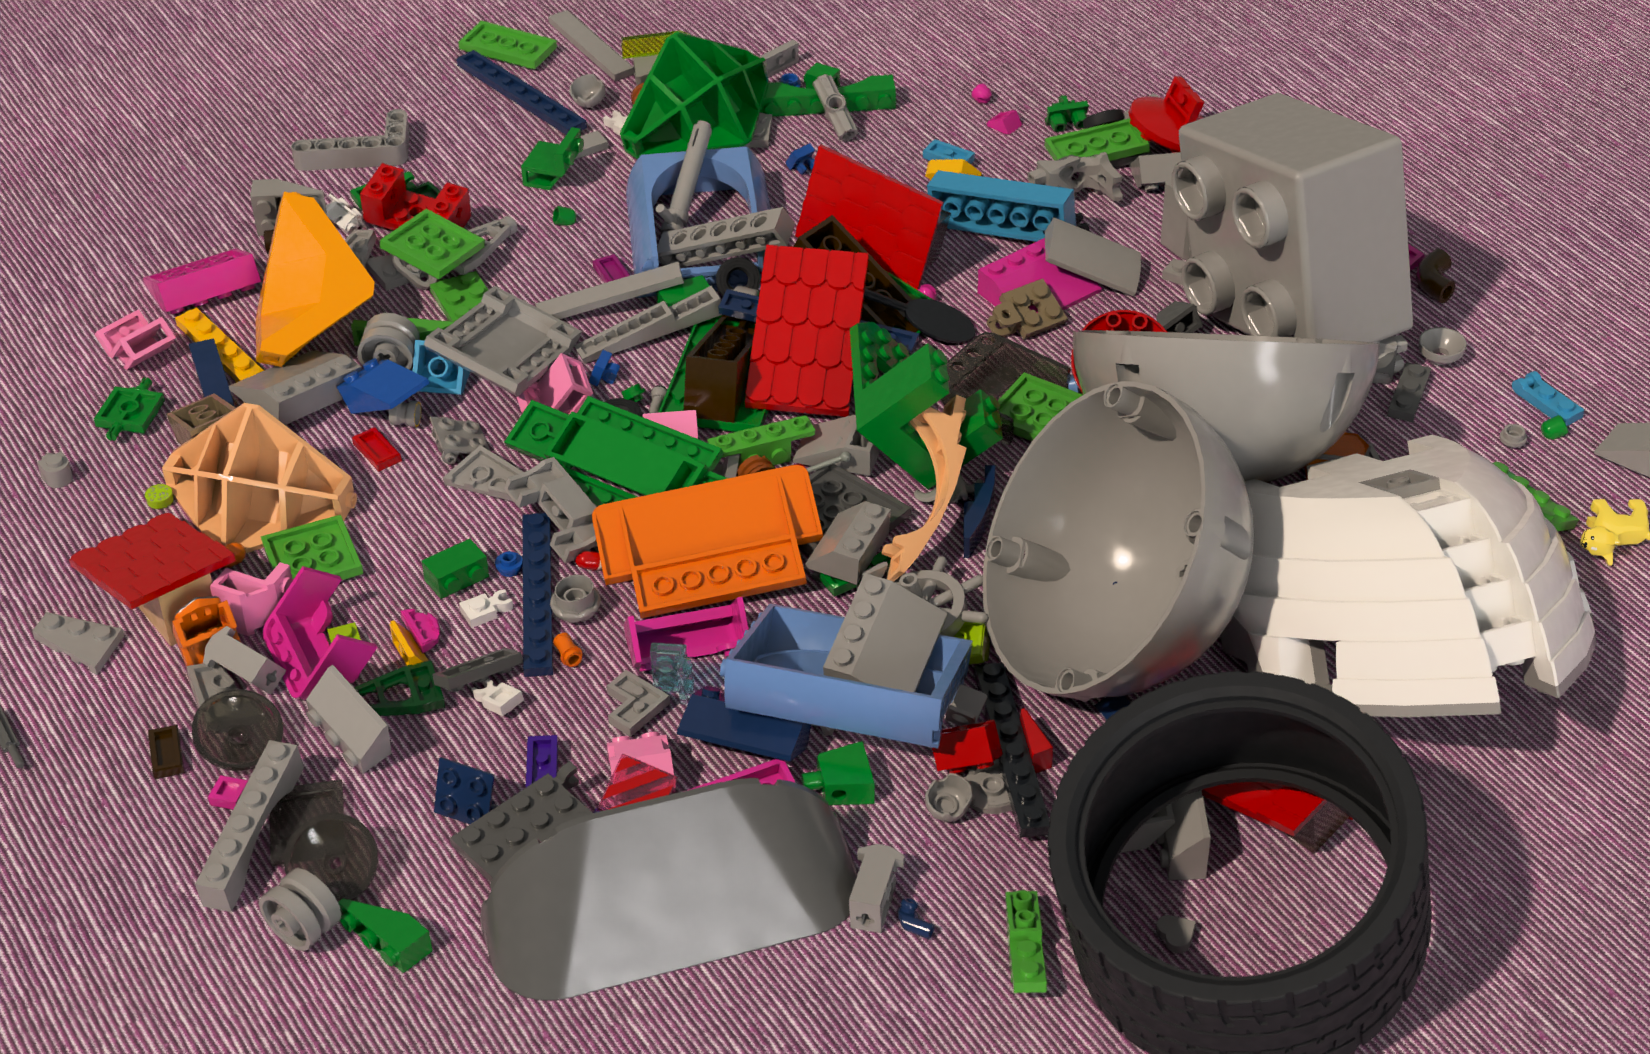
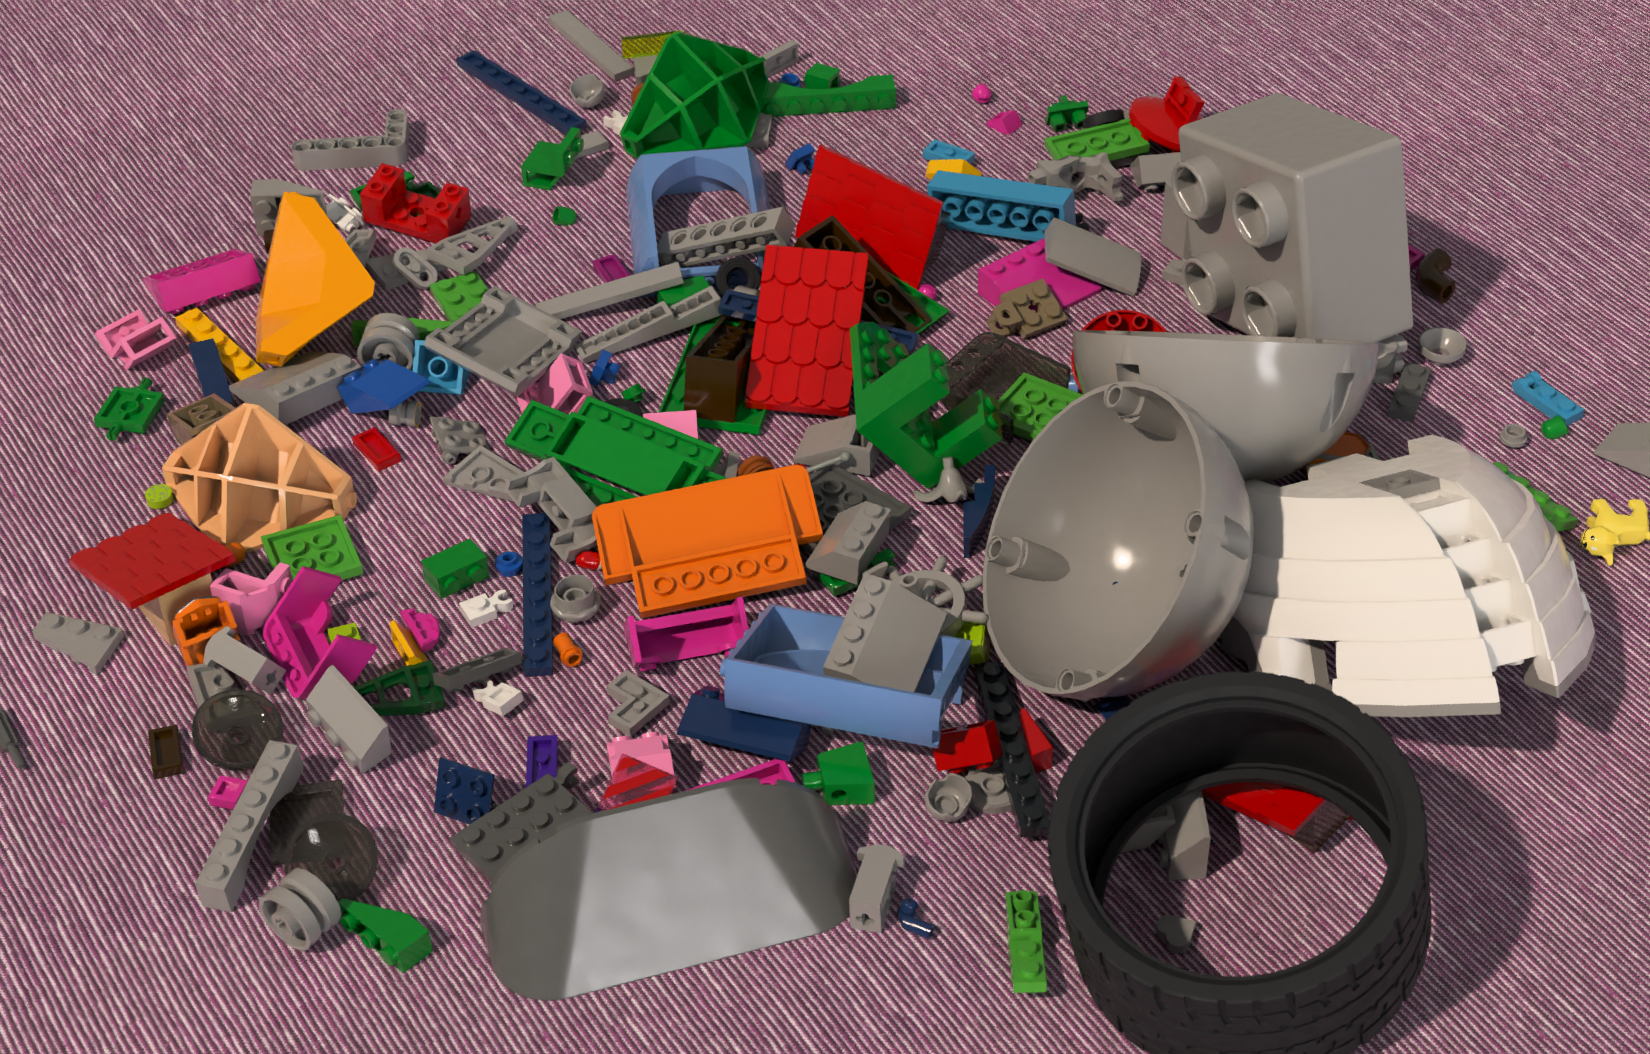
(55, 470): light grey plate -> none
(432, 243): bright green plate -> none
(508, 44): bright green plate -> none
(657, 394): light grey piece -> none
(672, 669): clear light blue bracket -> none
(677, 215): light grey cylinder -> none
(767, 440): bright green bracket -> none
(840, 117): light grey piece -> none
(931, 317): black piece -> none
(942, 438): light nougat slope -> none
(966, 706): light grey bracket -> none
(1179, 318): dark grey slope -> none

